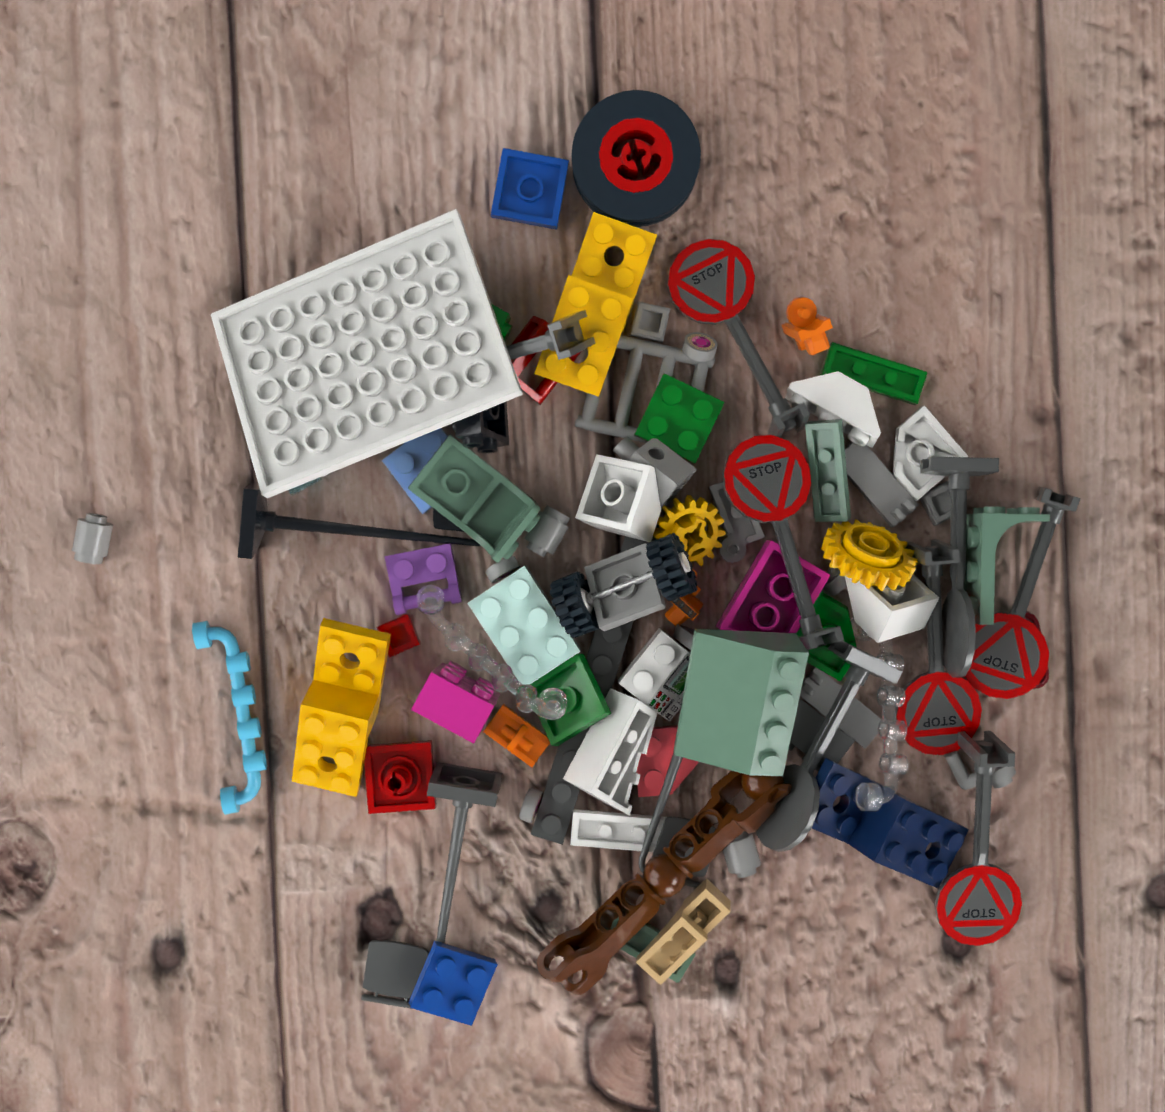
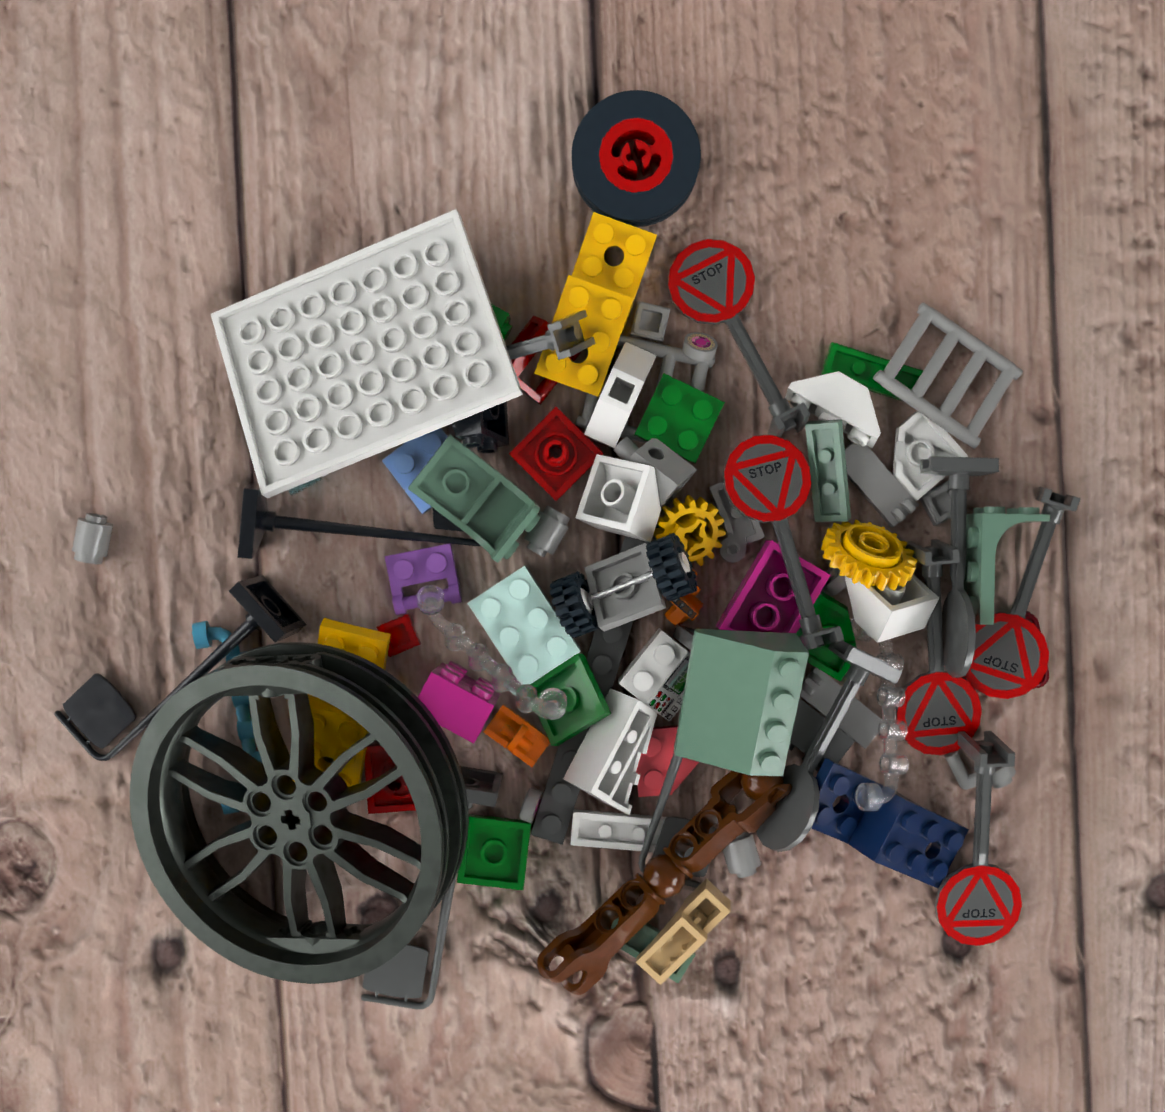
(104, 712): none -> black piece
(295, 816): none -> pearl dark grey wheel
(452, 983): blue plate -> none
(495, 852): none -> green plate
(502, 569): light grey tile -> none
(529, 188): blue plate -> none
(556, 454): none -> red plate
(619, 394): none -> white slope
(807, 326): orange hips -> none
(914, 396): none -> light grey bar

